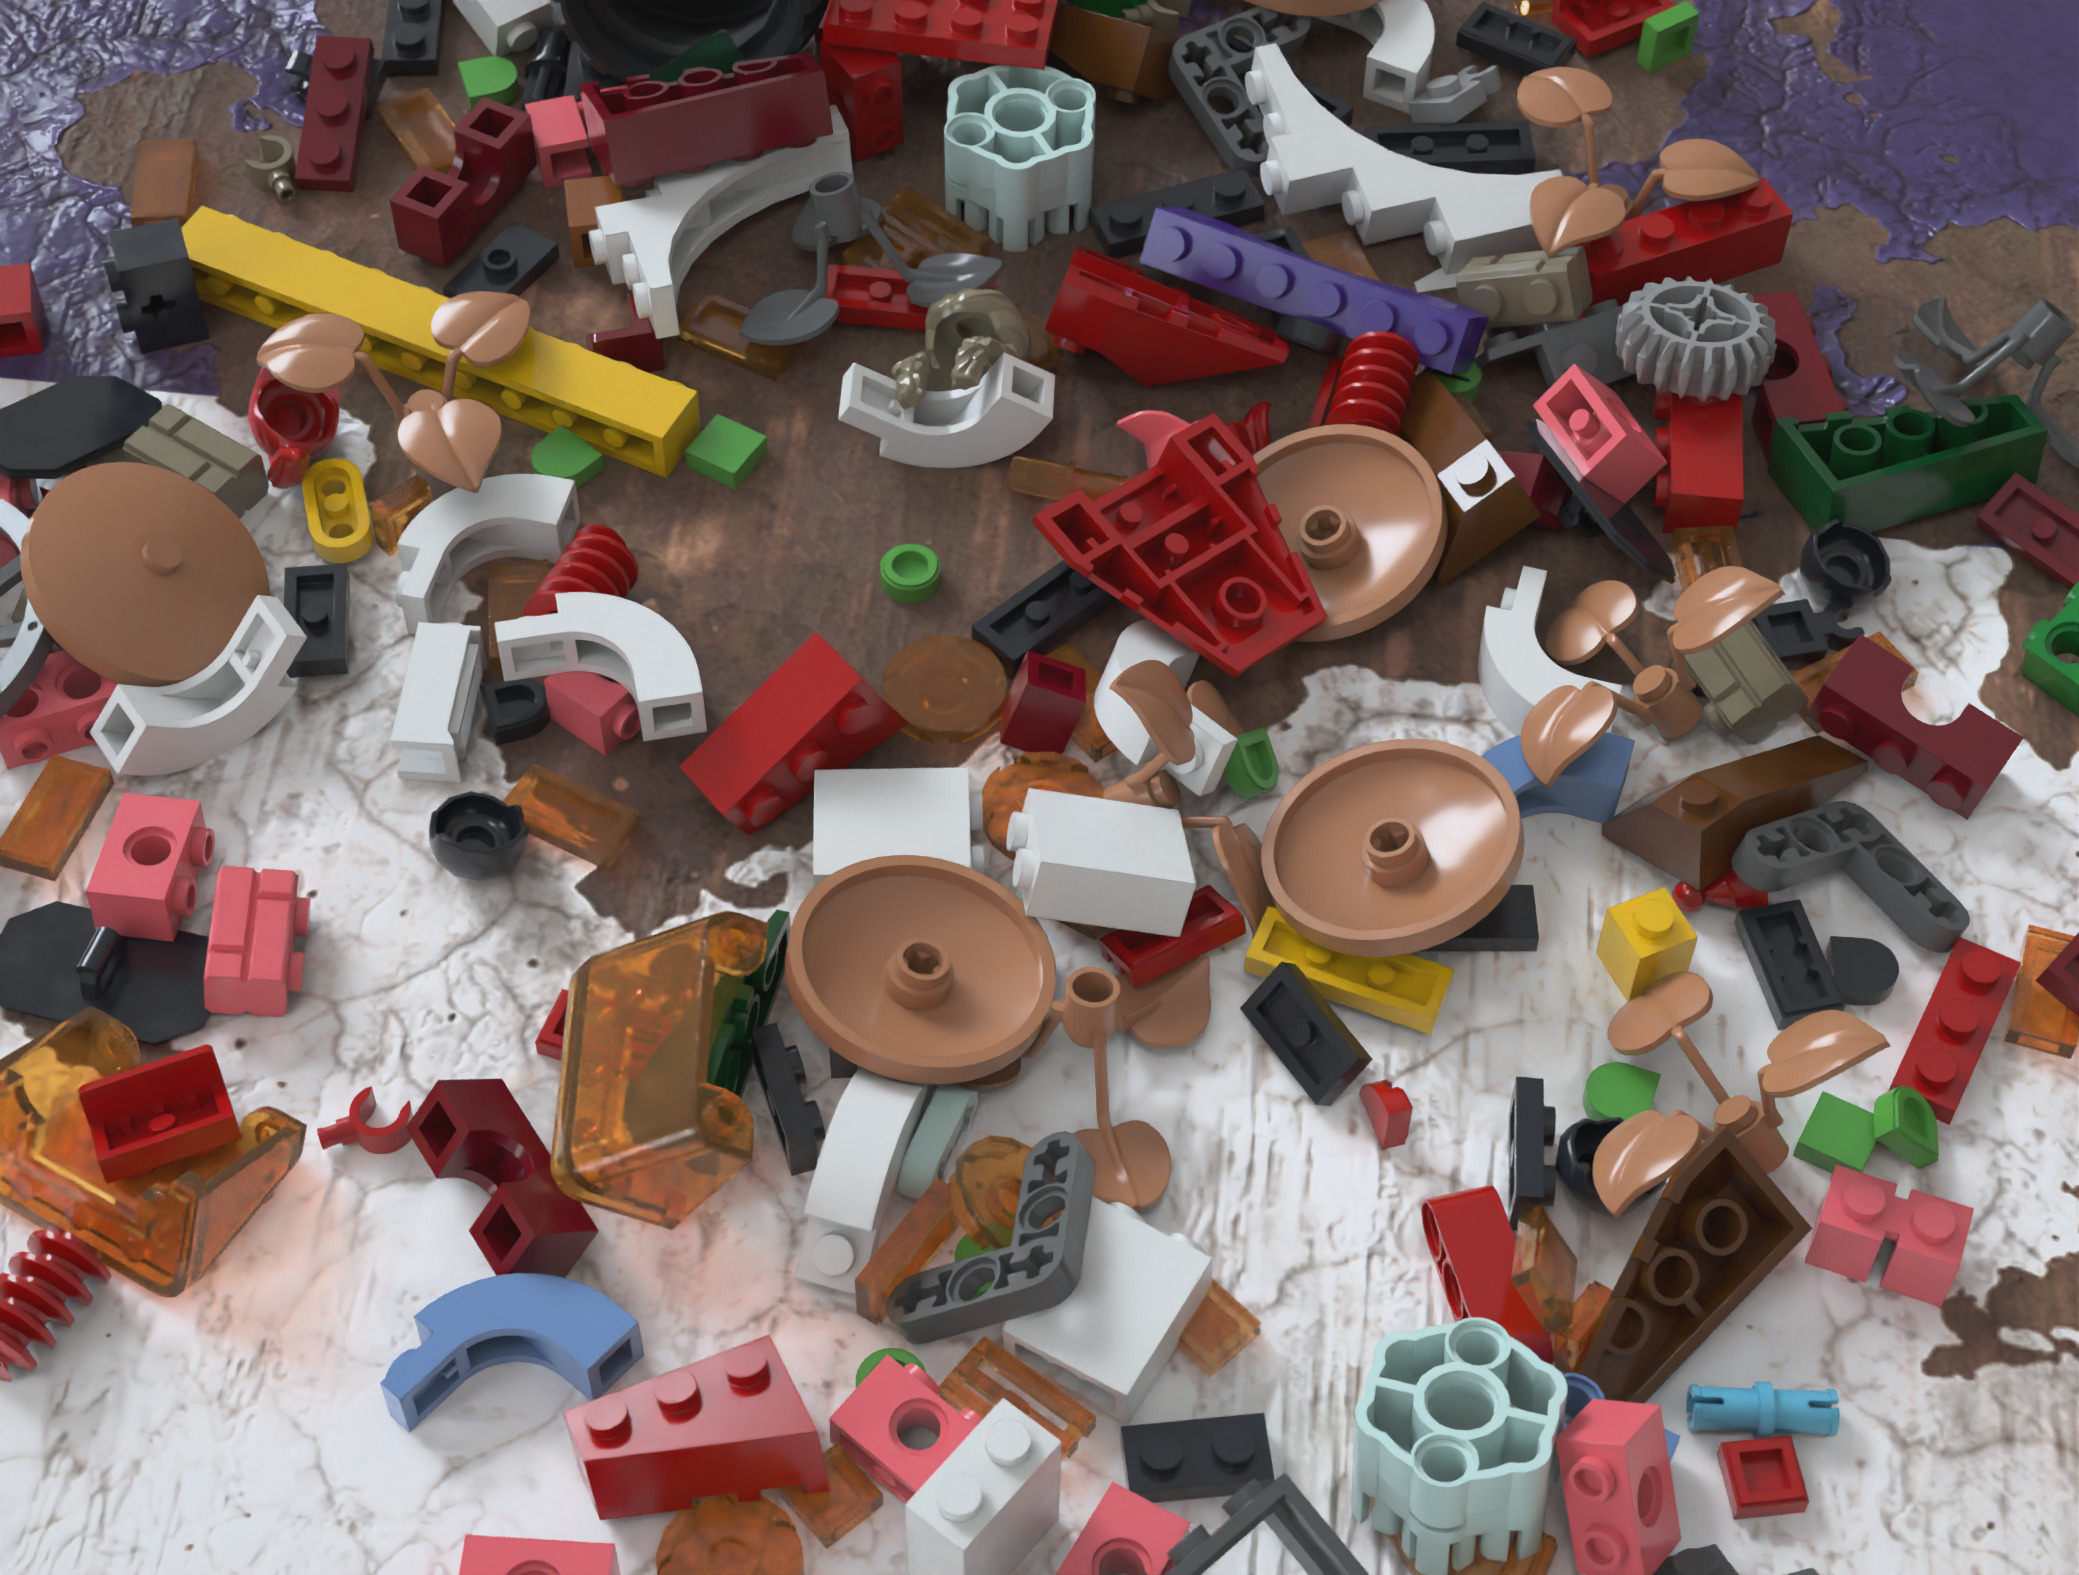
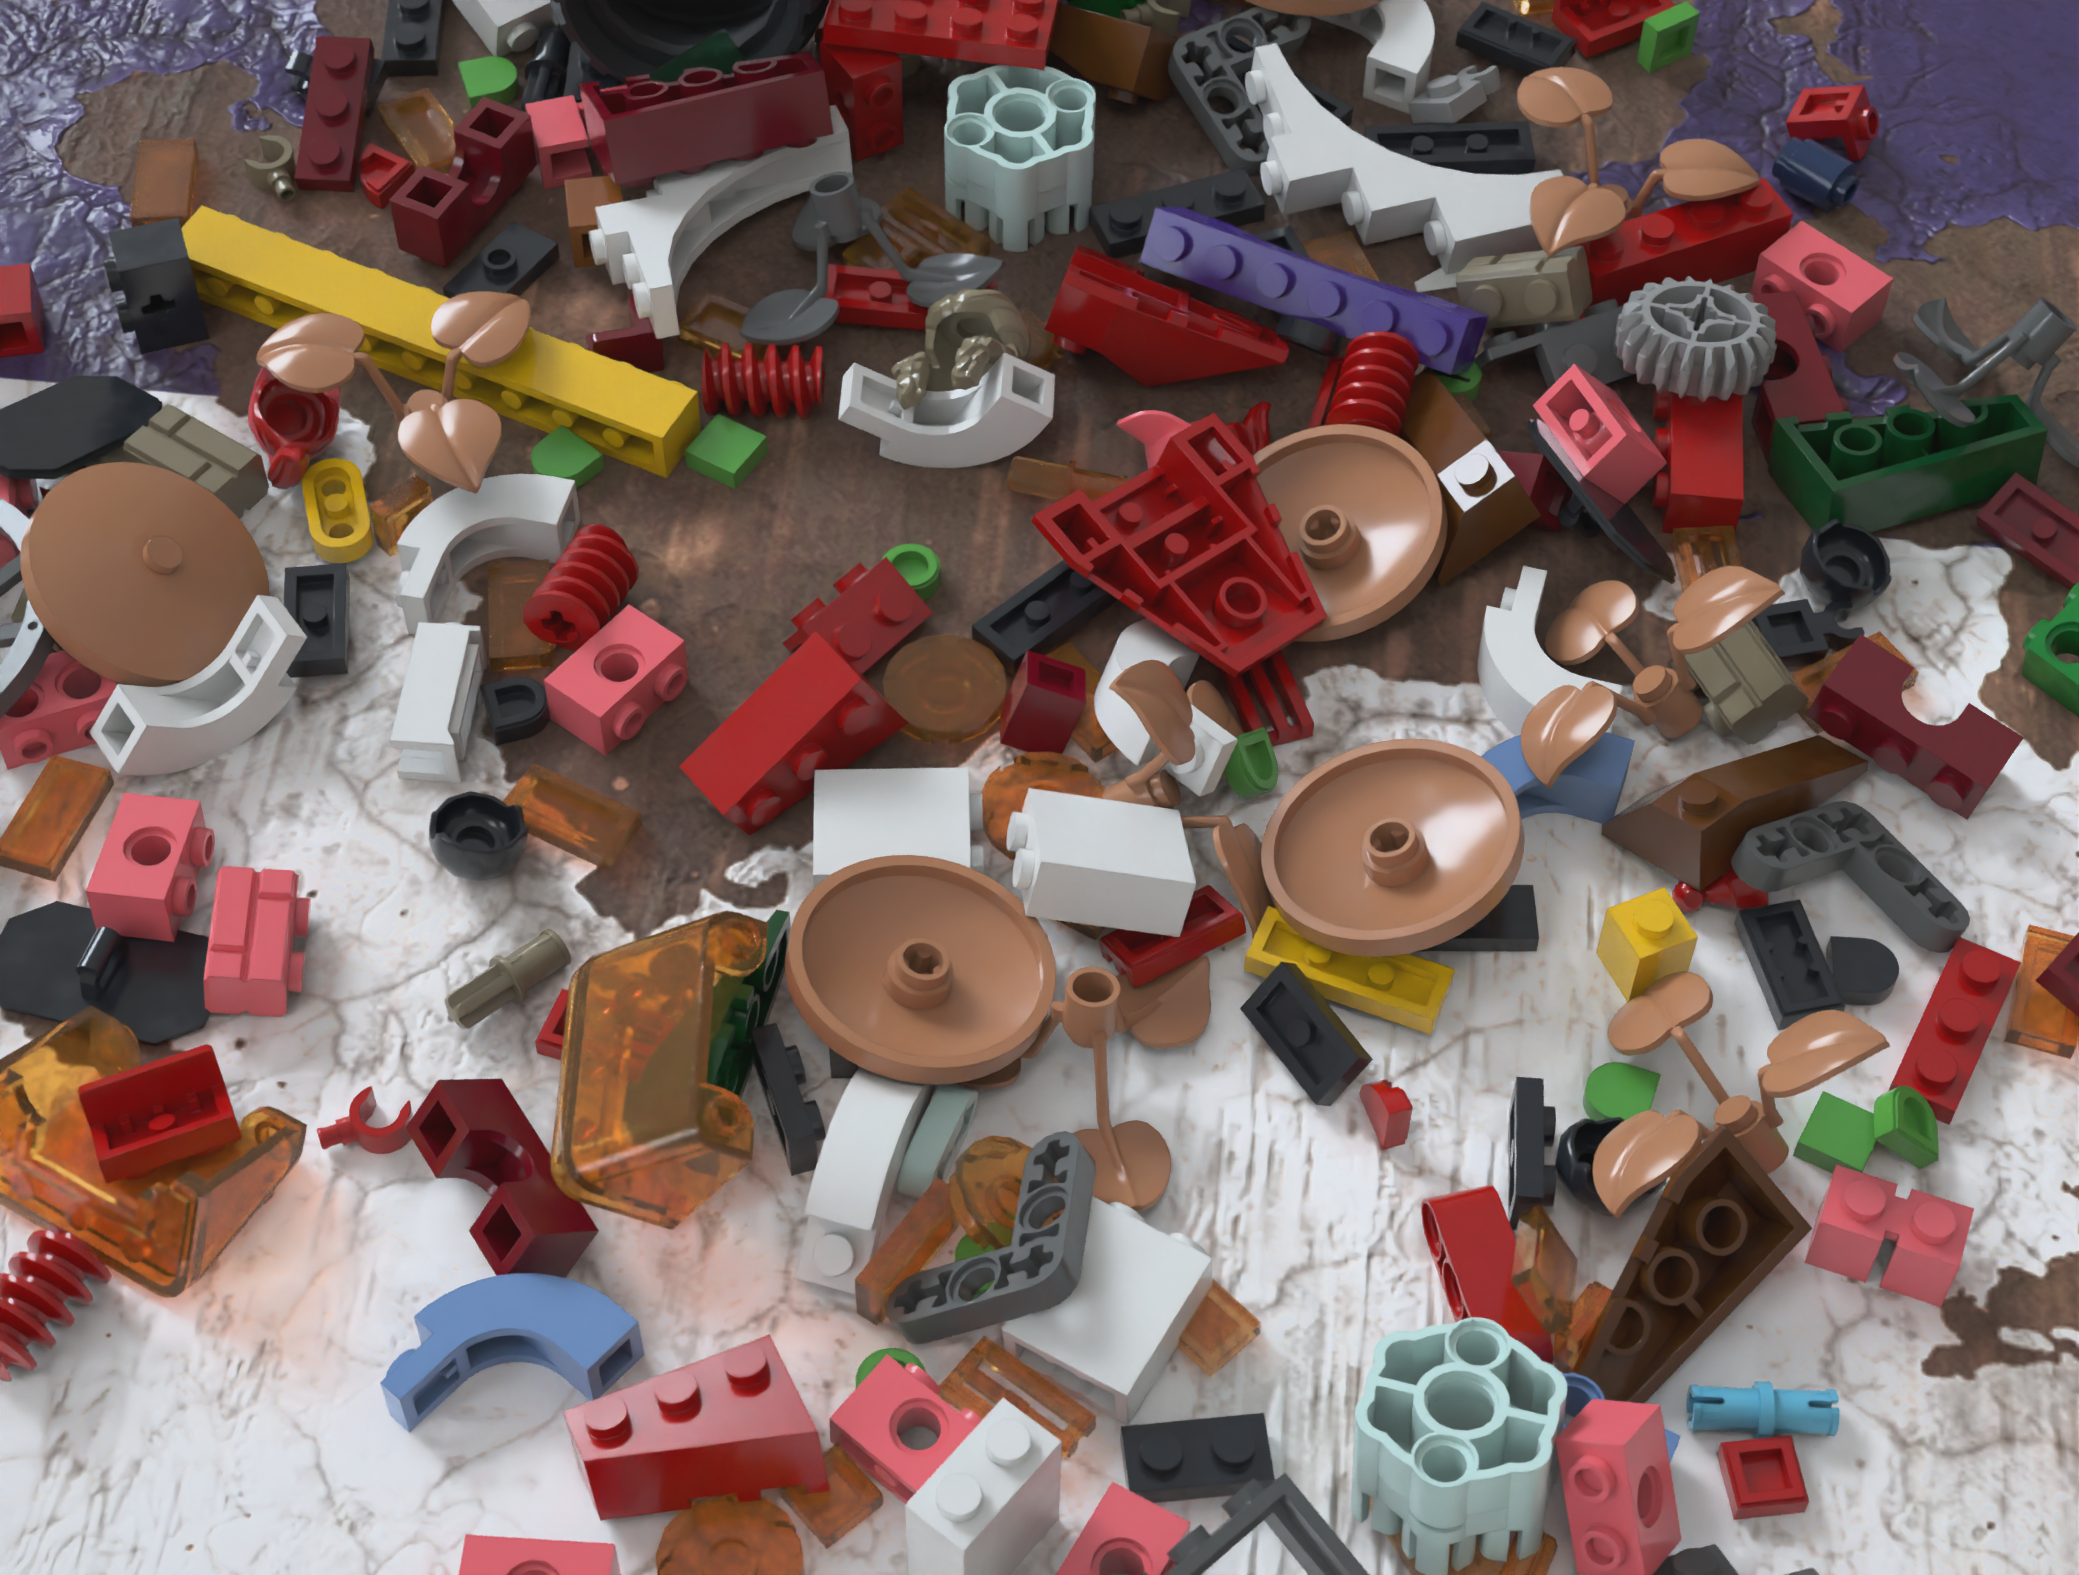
(382, 174): none -> red tile
(507, 979): none -> dark tan axle
(617, 641): white arch -> none
(763, 381): none -> red piece
(866, 618): none -> red bracket
(1293, 701): none -> red tile
(1816, 174): none -> dark blue brick
(1830, 281): none -> coral brick
(1835, 113): none -> red bracket

